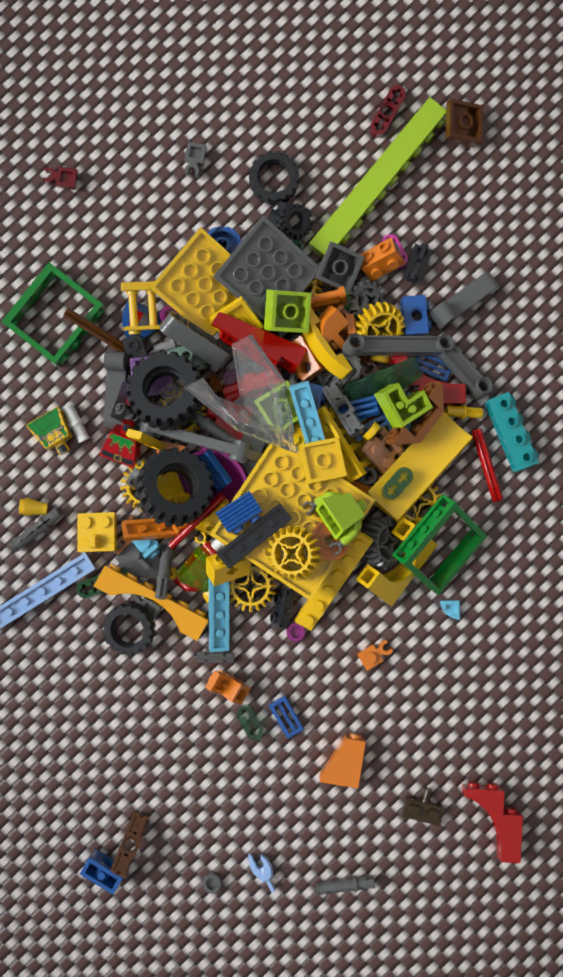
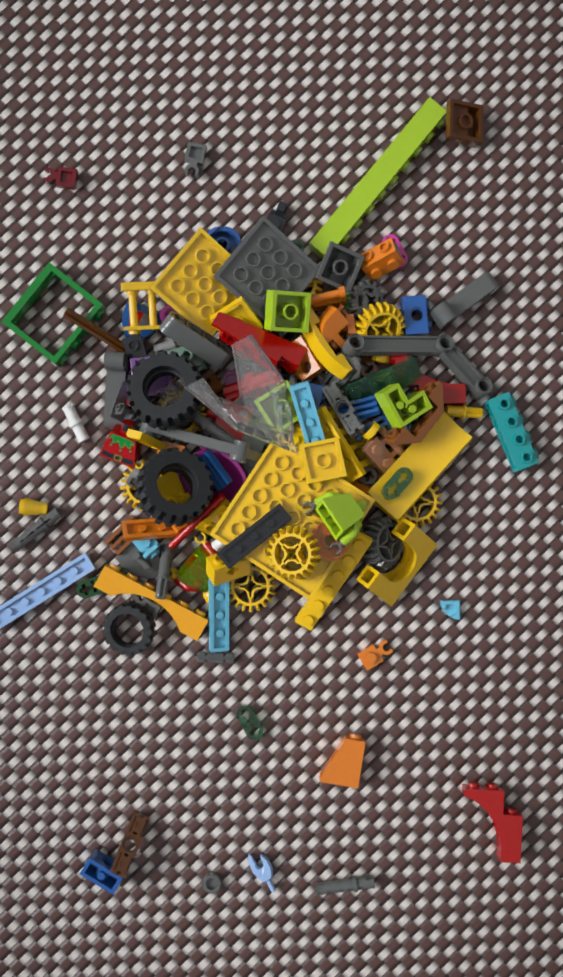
(52, 430): torso -> none
(97, 532): yellow hinge -> none
(228, 686): orange brick -> none
(239, 513): blue brick -> none
(274, 158): black tyre -> none
(279, 617): black hinge -> none
(285, 228): black tyre -> none
(295, 632): magenta tile -> none
(298, 722): blue tile -> none
(387, 119): dark red beam -> none
(417, 263): black hinge -> none
(423, 809): dark brown plate -> none
(426, 530): green window -> none
(443, 379): blue tile -> none
(487, 465): red axle -> none

